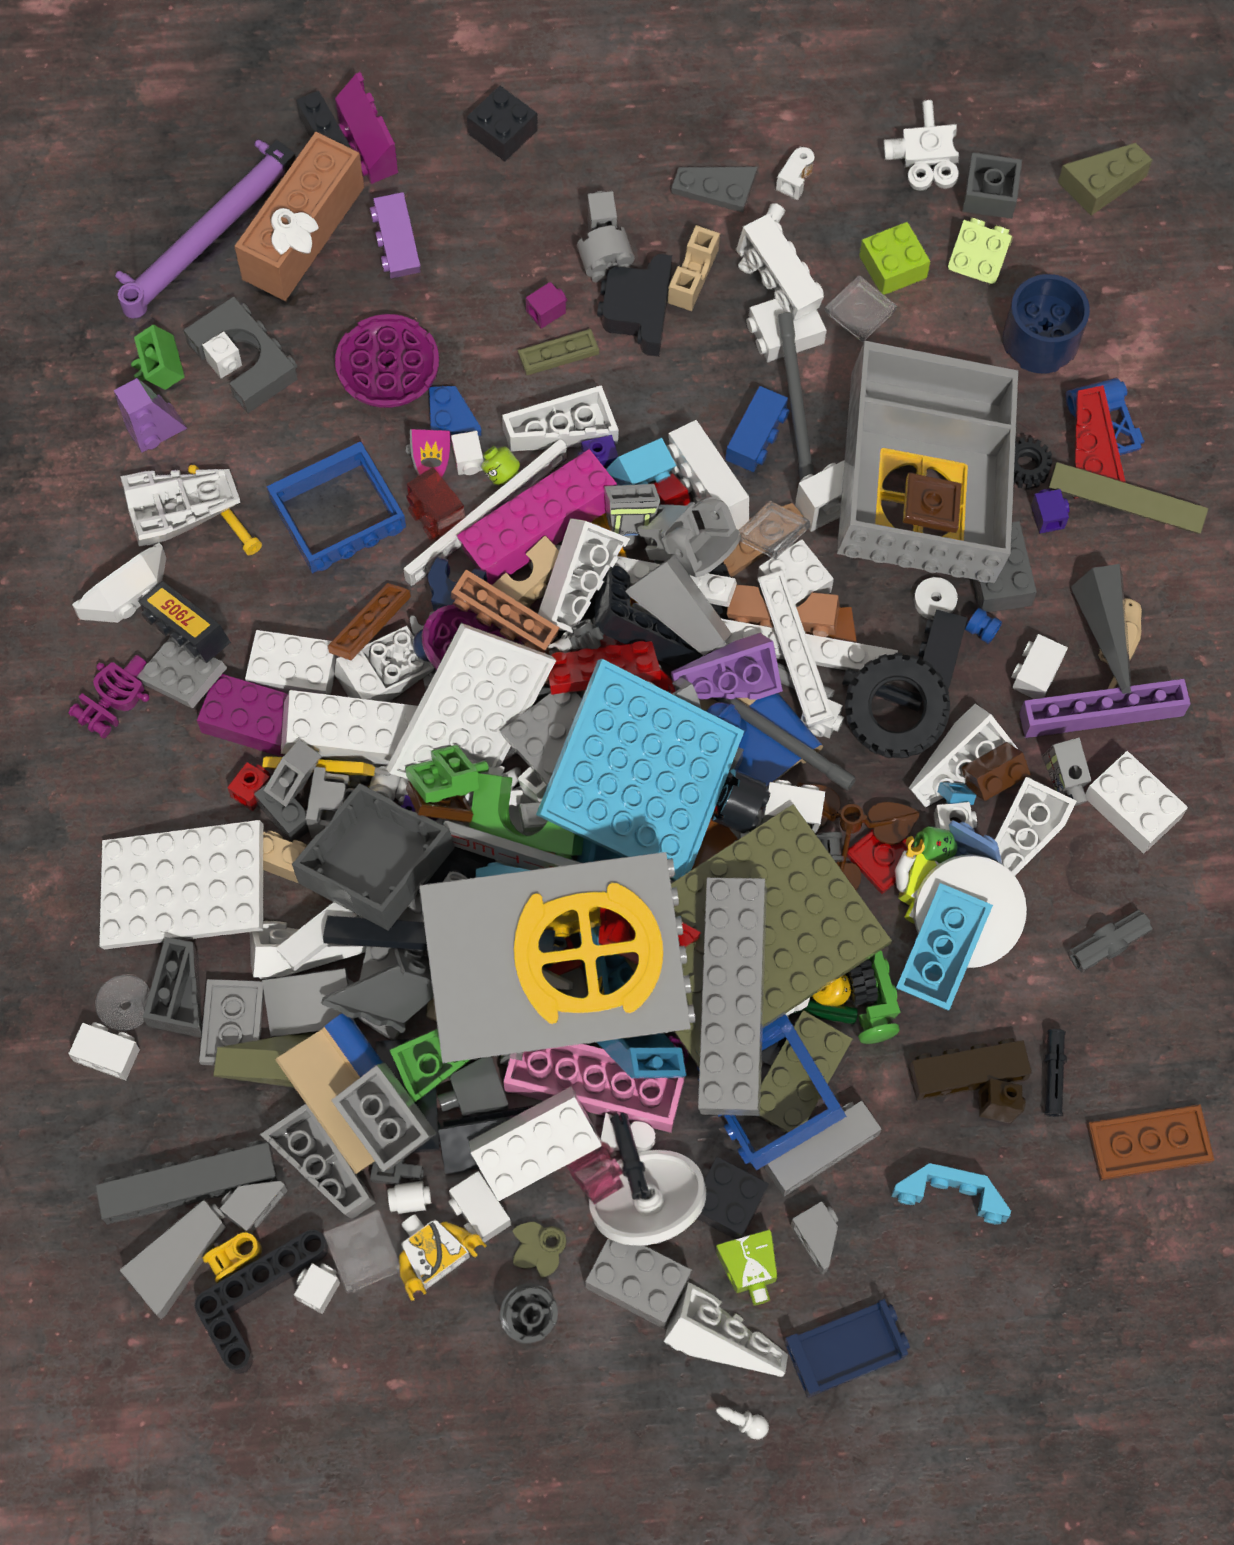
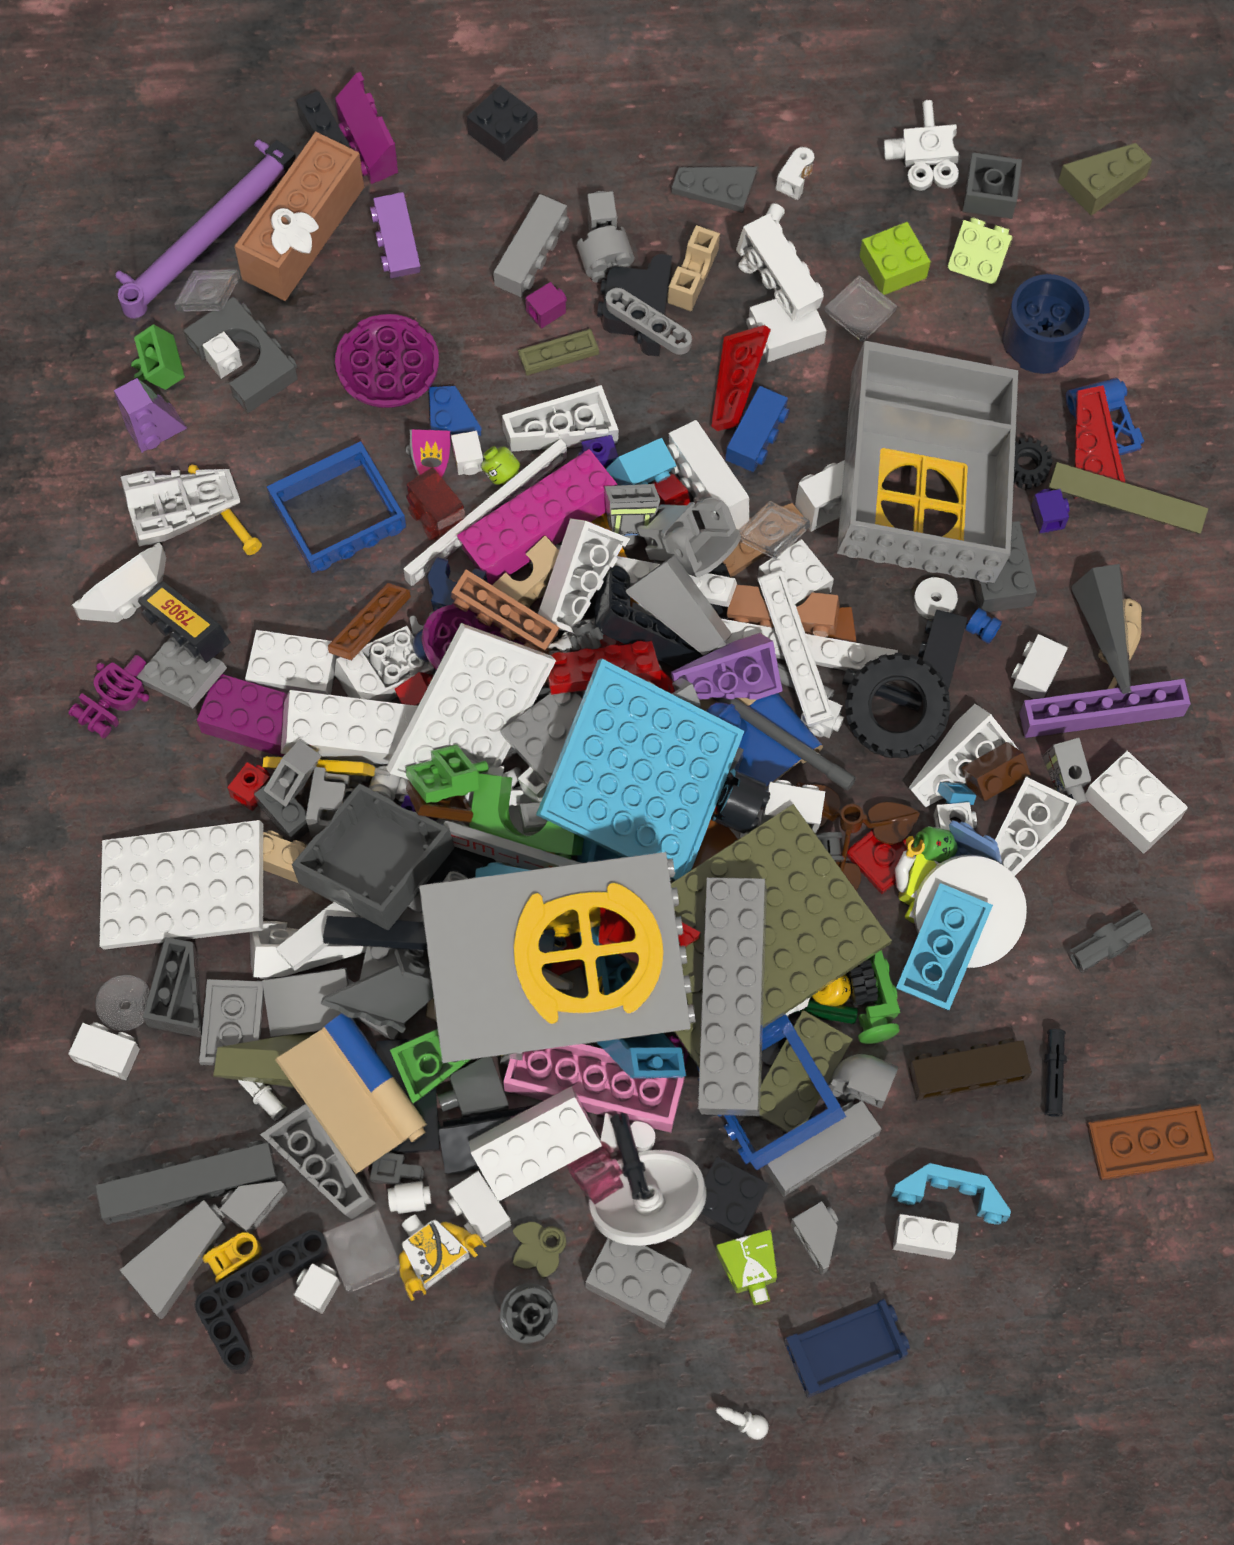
(207, 290): none -> clear tile
(265, 1098): none -> white axle
(383, 1116): light grey brick -> none
(413, 689): none -> red brick
(531, 245): none -> light grey brick
(645, 324): none -> light grey beam
(711, 1333): white wedge -> none
(736, 374): none -> red wing
(787, 335): dark grey piece -> none
(863, 1078): none -> light grey brick
(925, 1236): none -> white brick
(932, 502): reddish brown tile -> none
(1001, 1101): dark brown brick -> none

